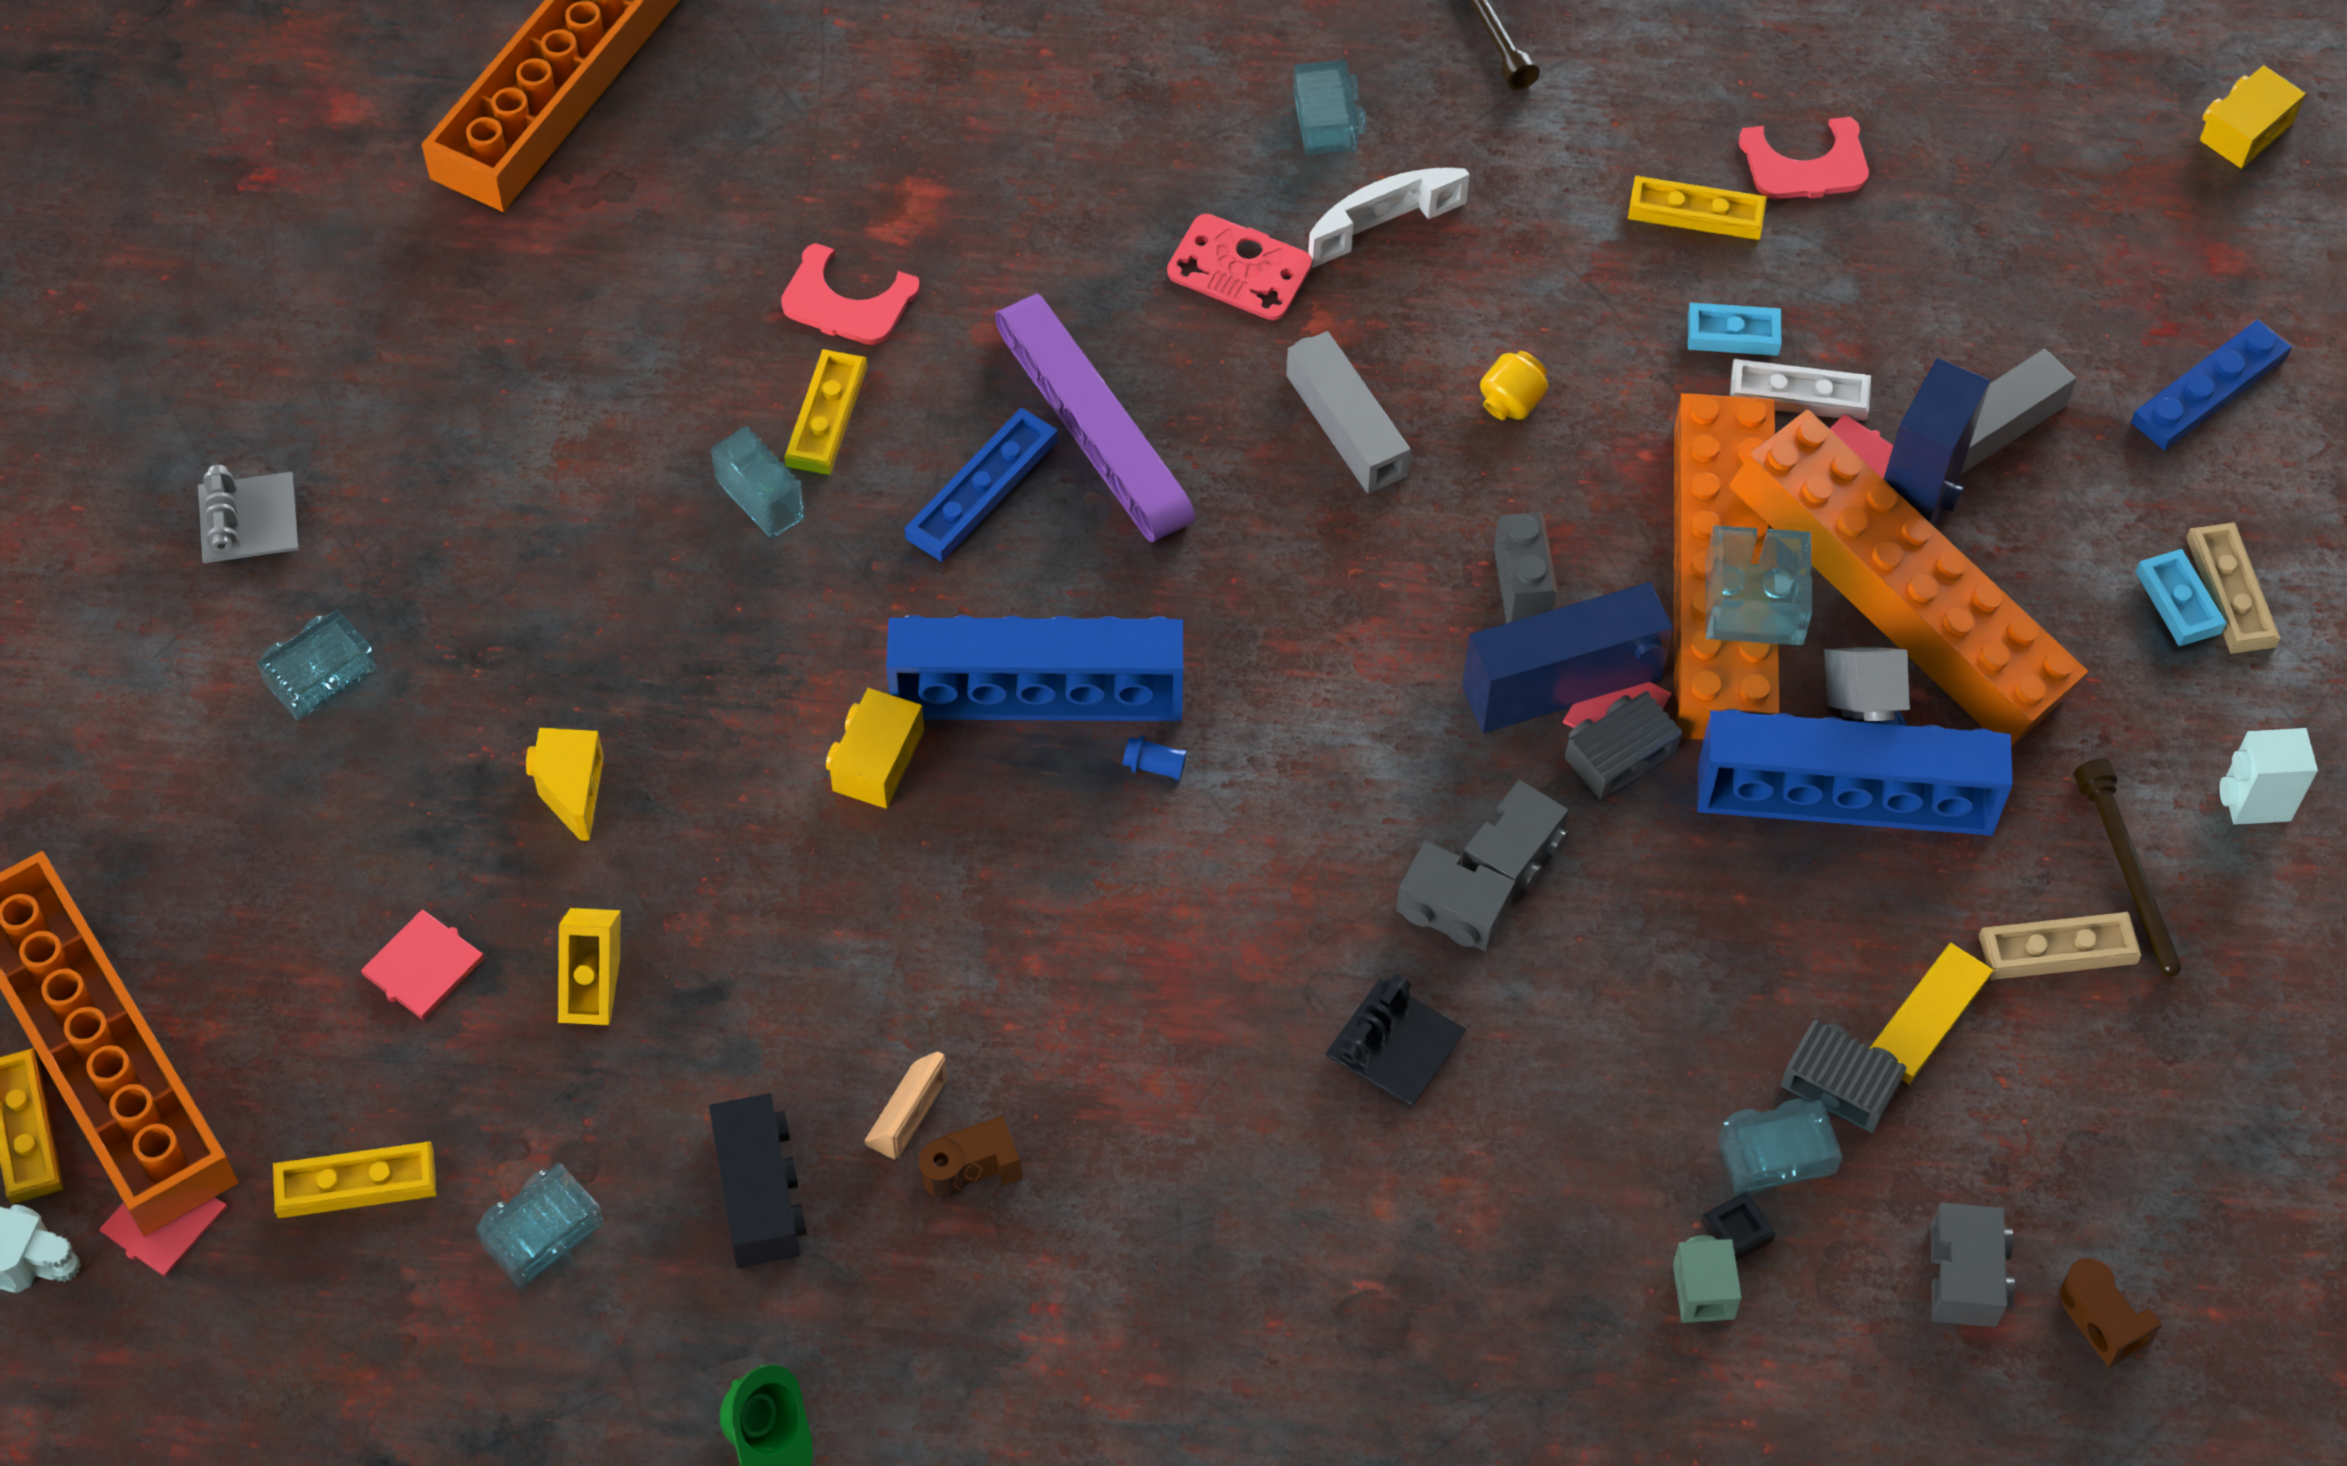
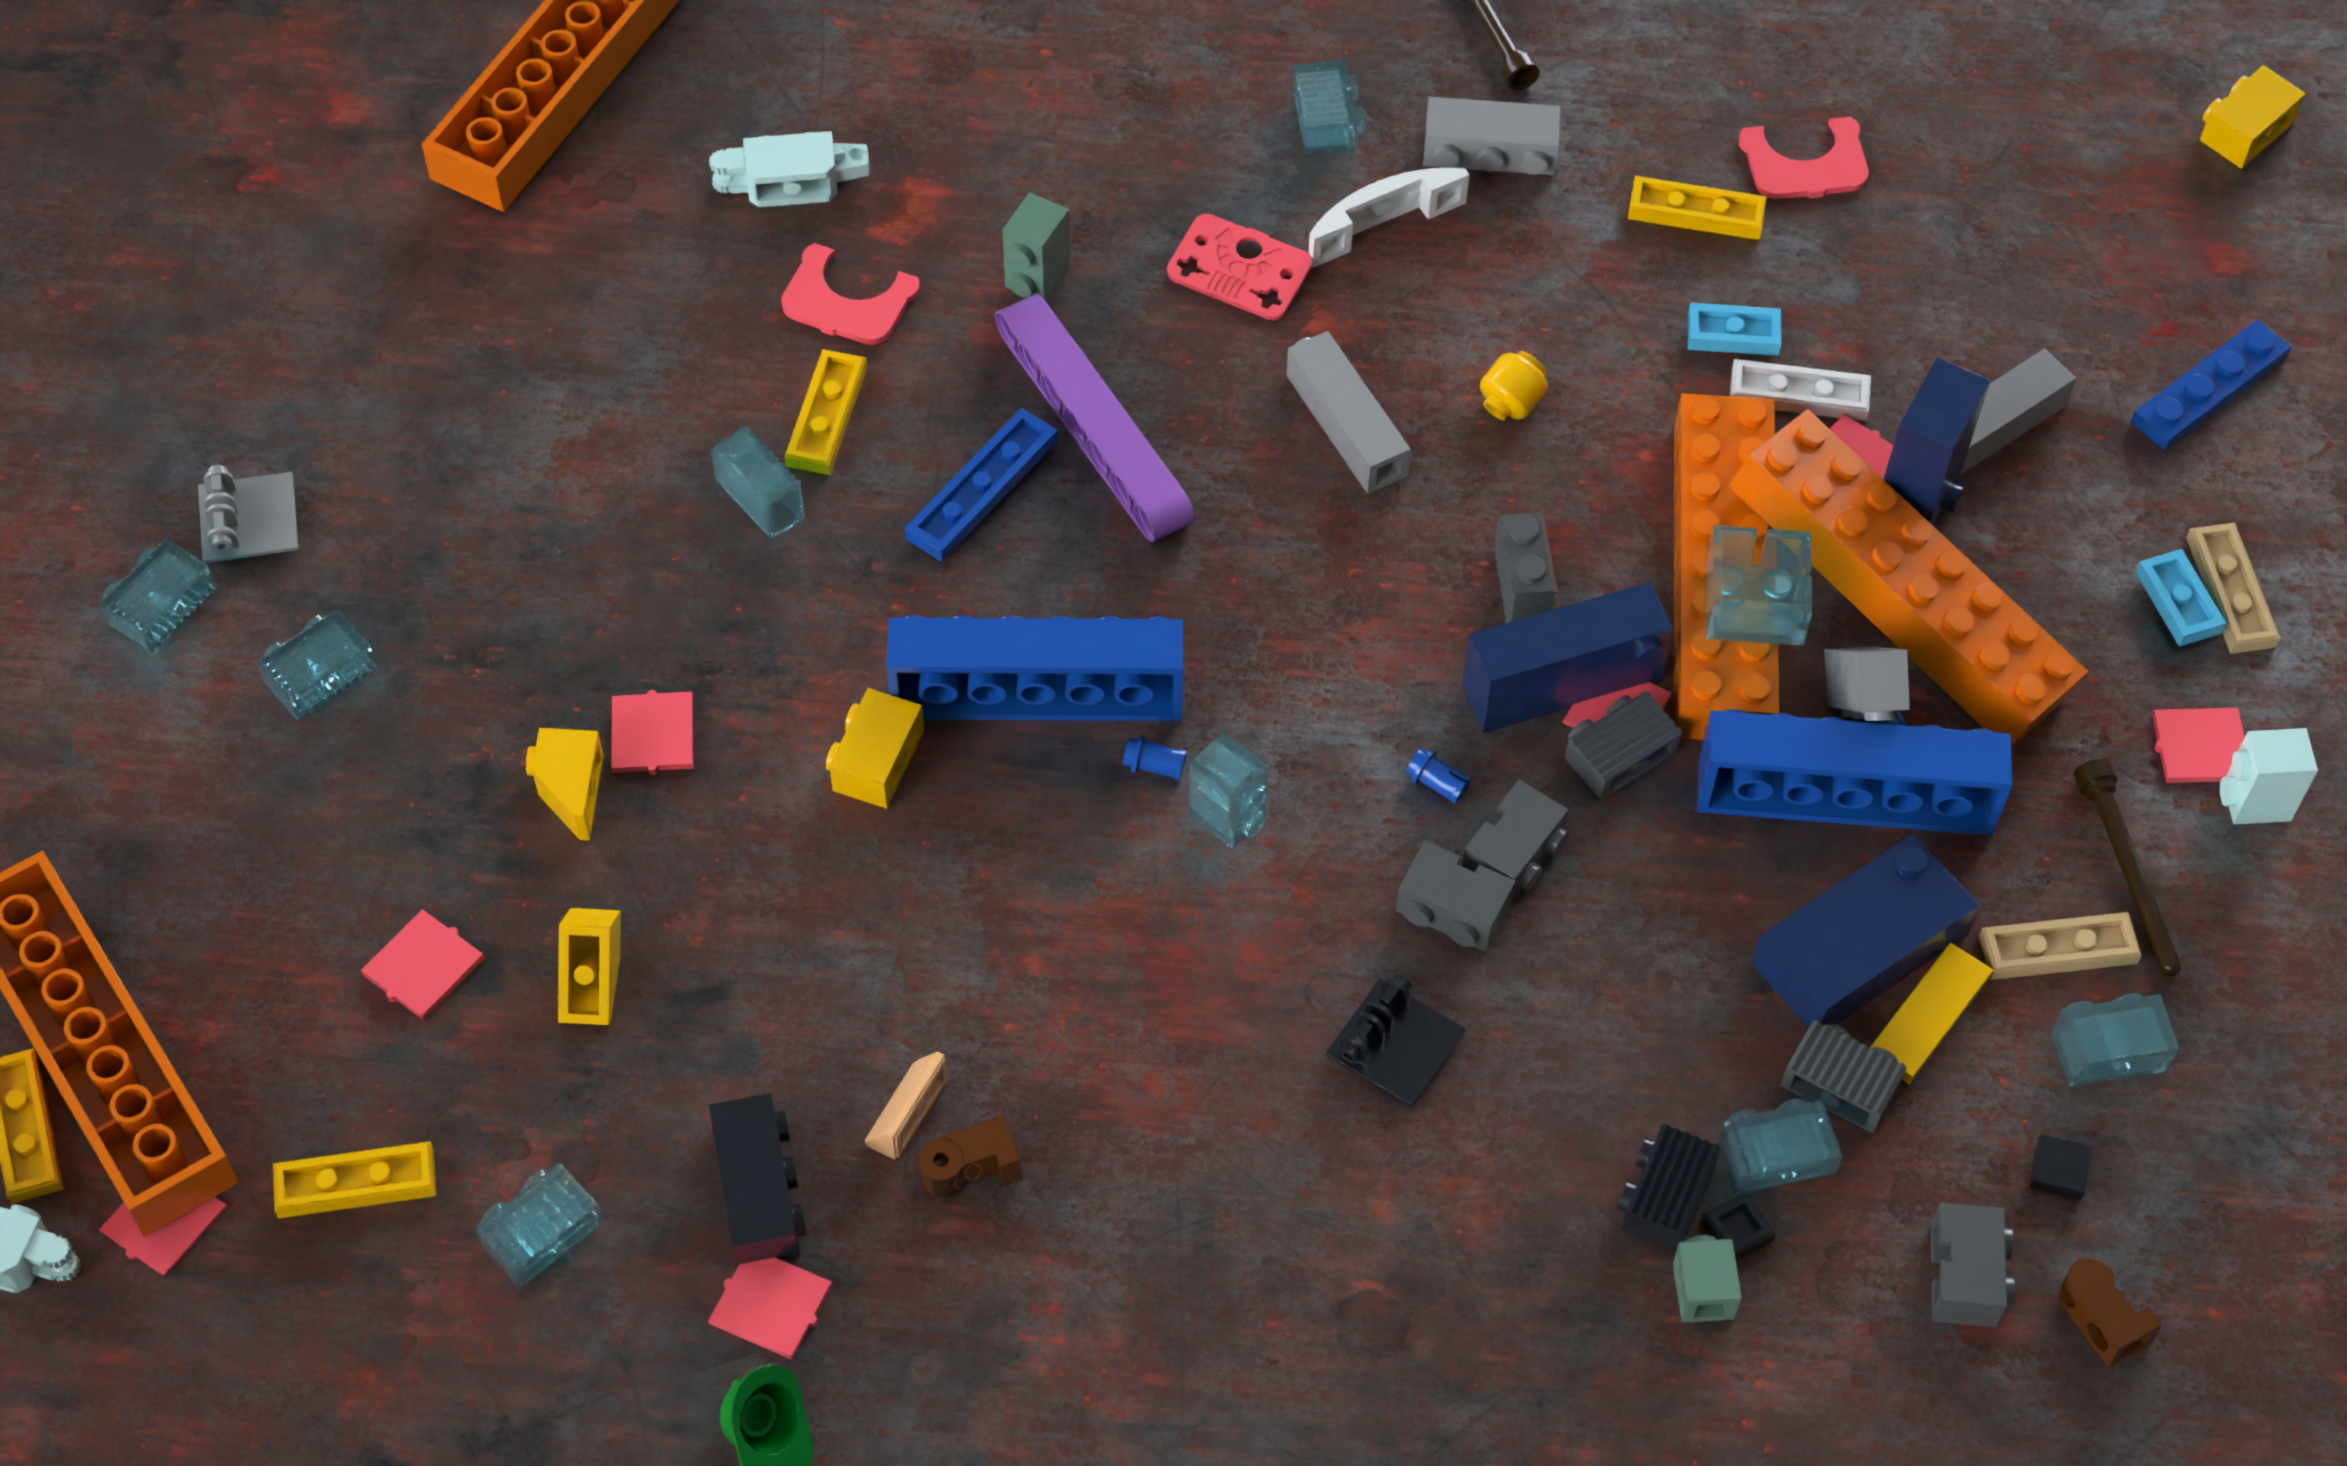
(157, 594): none -> clear light blue brick
(652, 732): none -> coral piece
(771, 1304): none -> coral piece
(788, 168): none -> light aqua hinge
(1036, 247): none -> sand green brick
(1228, 790): none -> clear light blue brick
(1438, 775): none -> blue pin
(1491, 135): none -> light grey brick
(1669, 1188): none -> black brick
(1865, 934): none -> dark blue brick
(2060, 1167): none -> black tile
(2114, 1039): none -> clear light blue brick
(2197, 742): none -> coral piece

